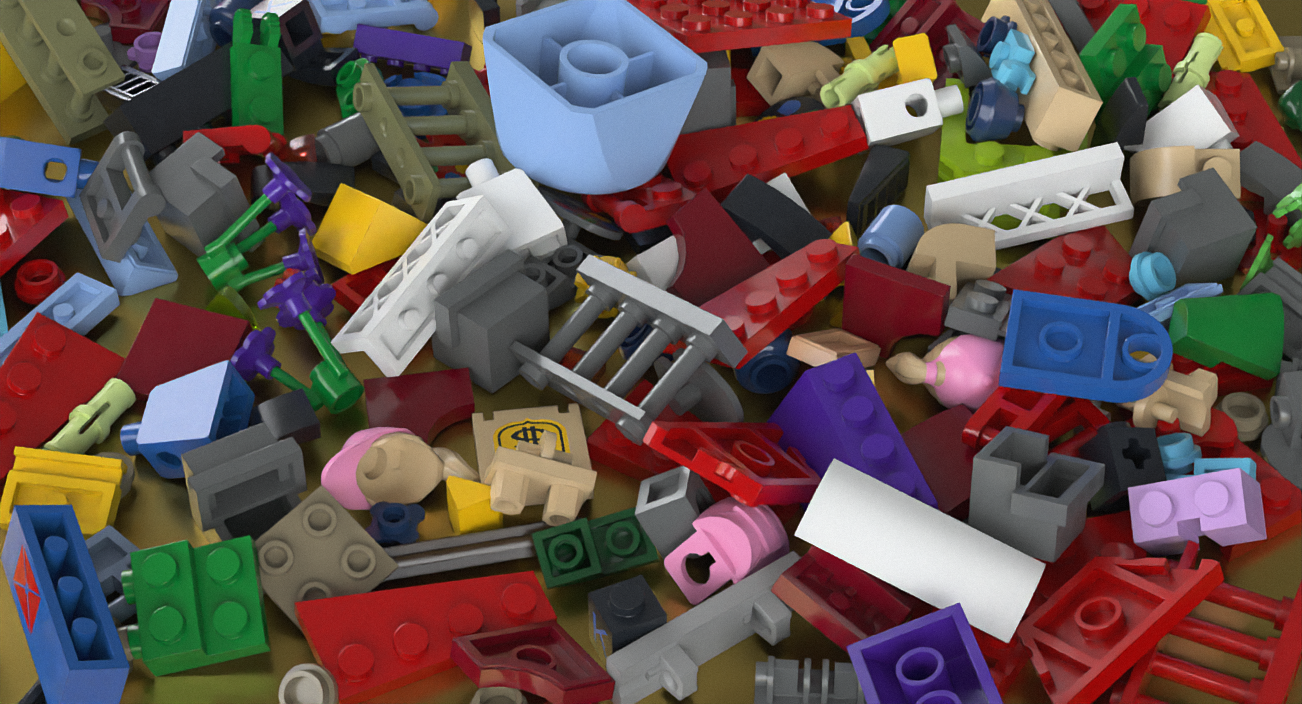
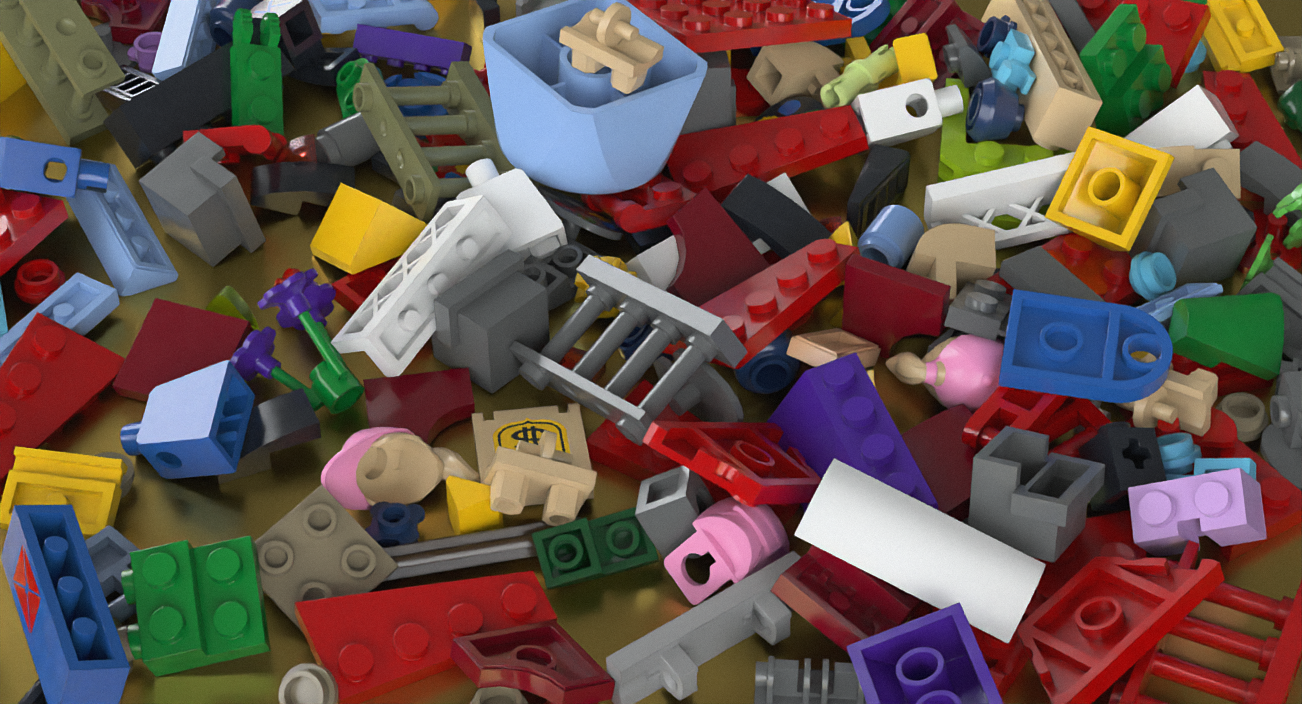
(107, 200): dark grey plate -> none
(108, 404): yellowish green pin -> none
(225, 262): plant -> none
(243, 483): dark grey plate -> none
(612, 42): none -> tan hips
(622, 615): black brick -> none
(1042, 273): none -> dark grey tile
(1109, 189): none -> yellow slope
(1123, 117): black slope -> none
(1194, 68): yellowish green pin -> none

